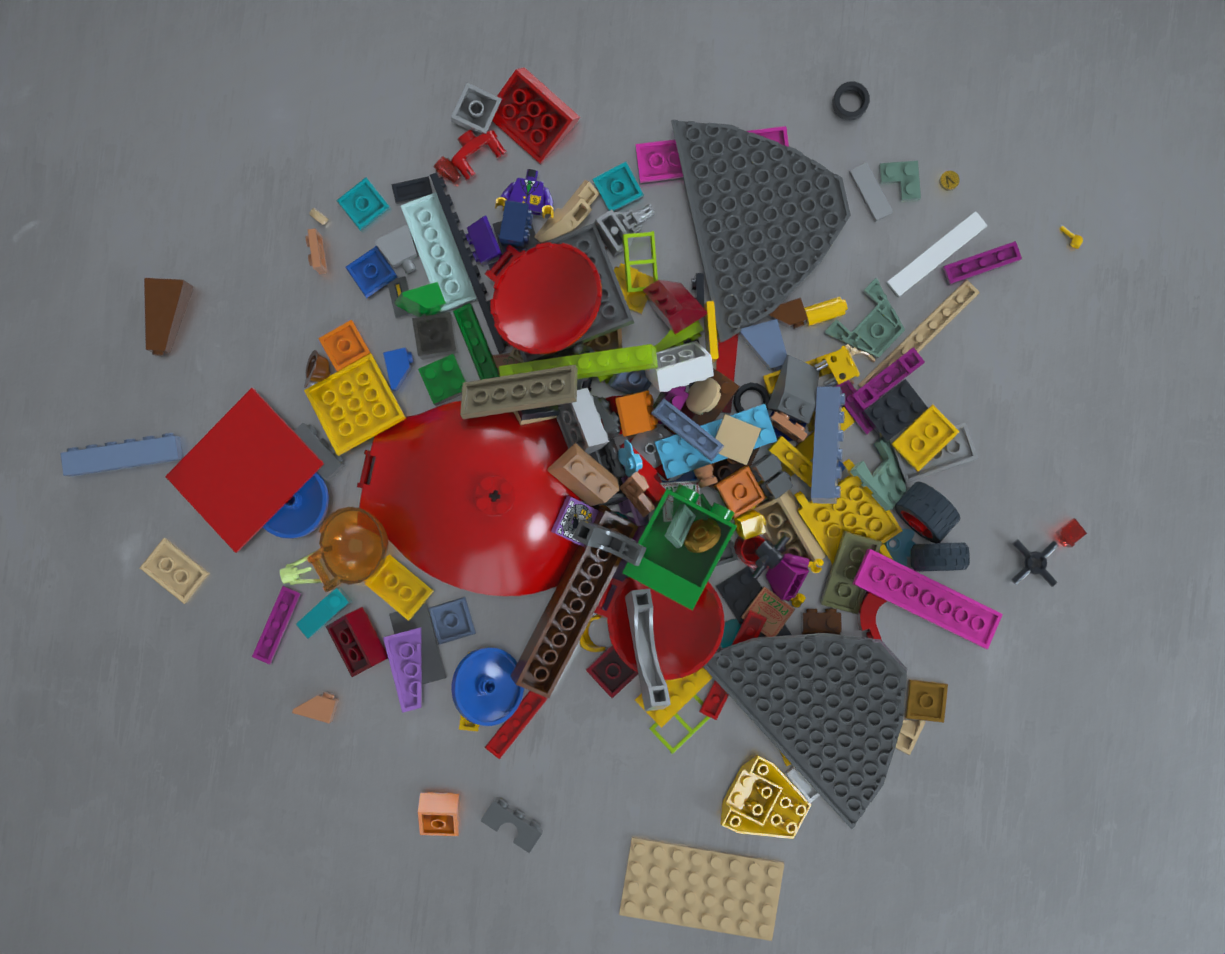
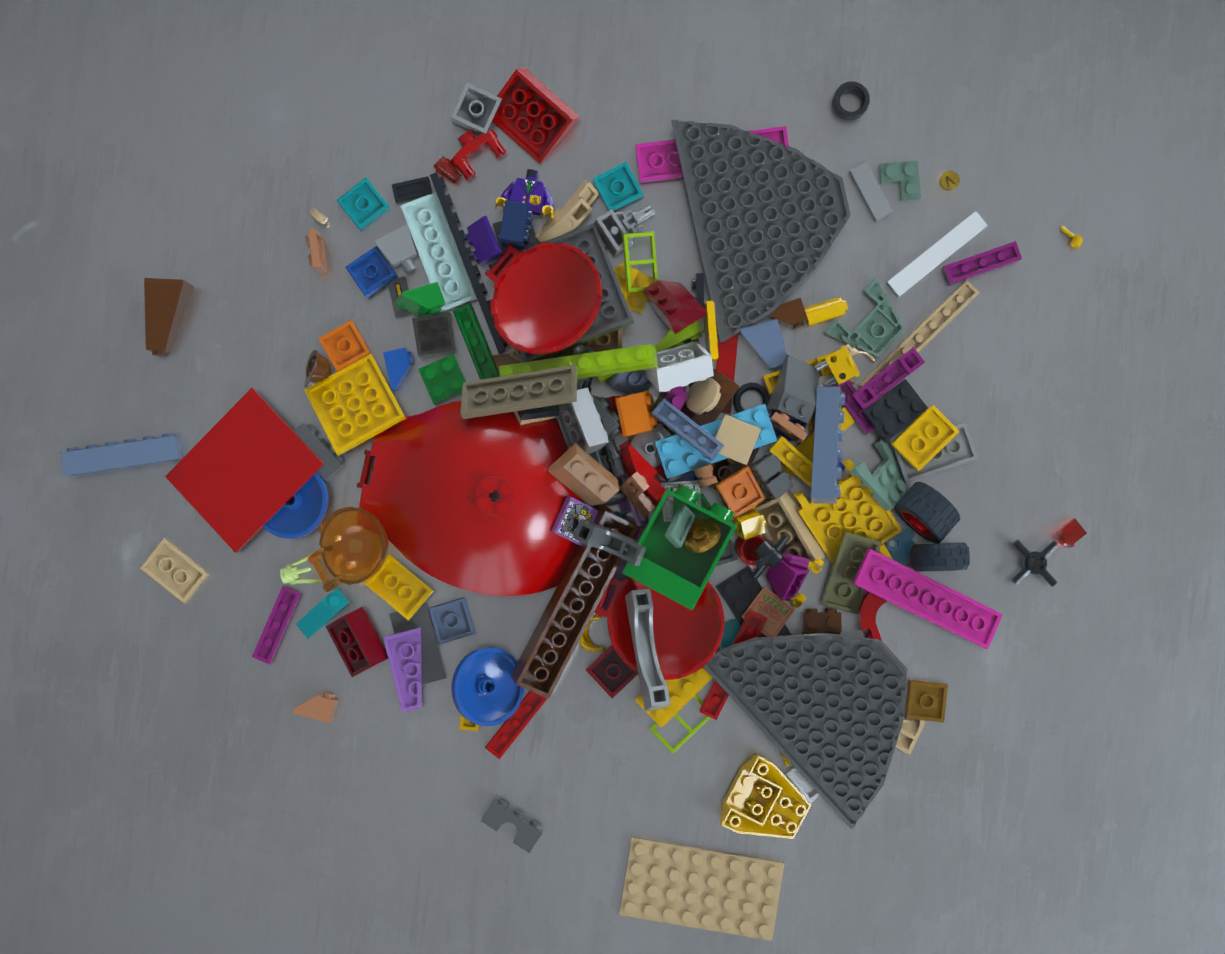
(439, 814): orange slope -> none
(630, 460): medium azure plate -> none

